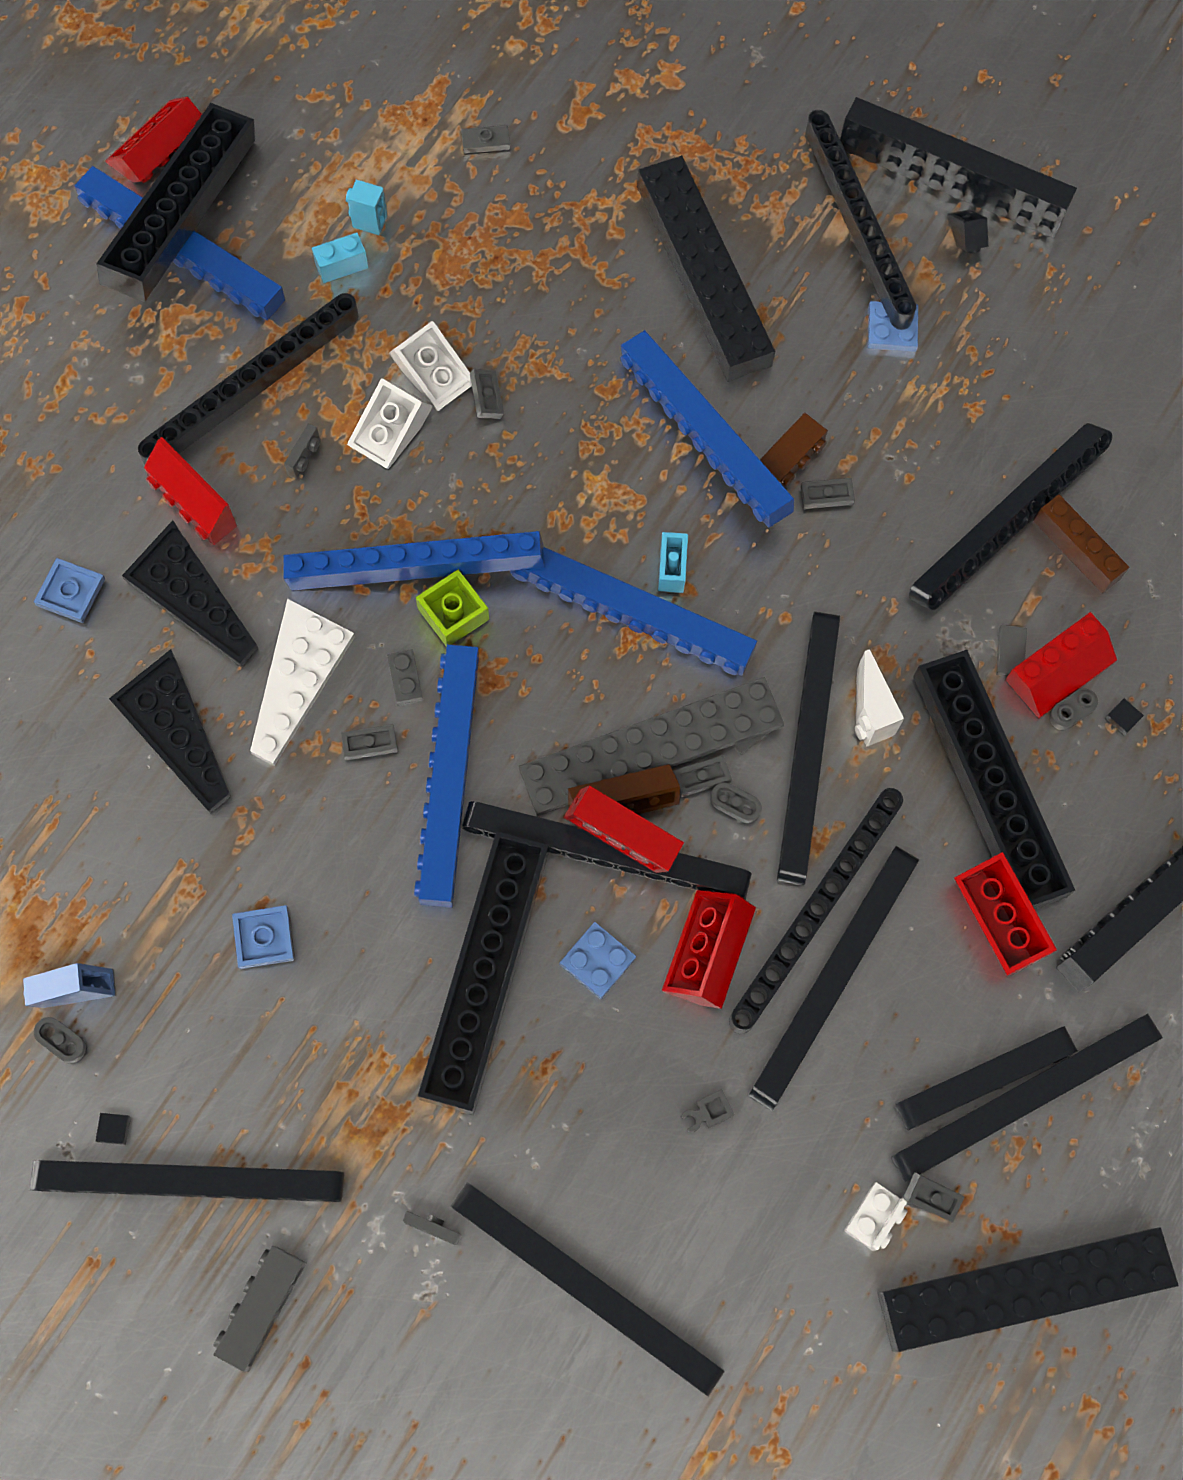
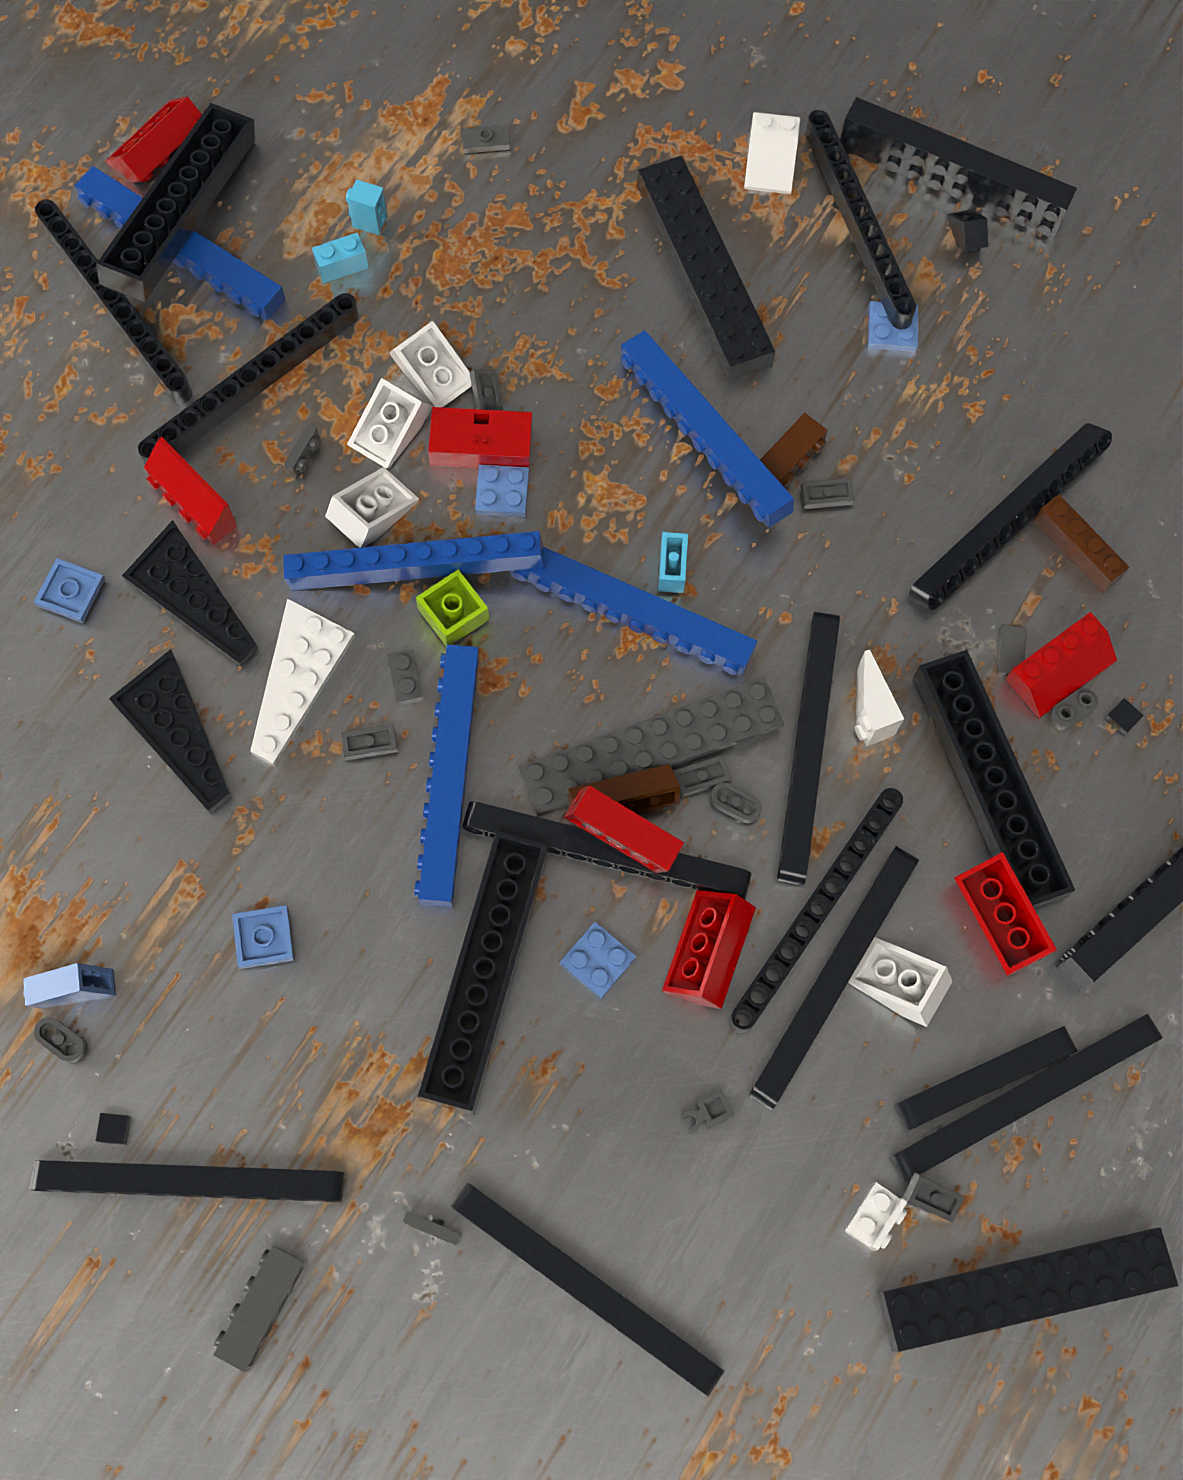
(66, 240): none -> black beam
(370, 507): none -> white slope
(479, 438): none -> red brick
(502, 491): none -> medium blue plate
(772, 153): none -> white slope
(902, 980): none -> white slope

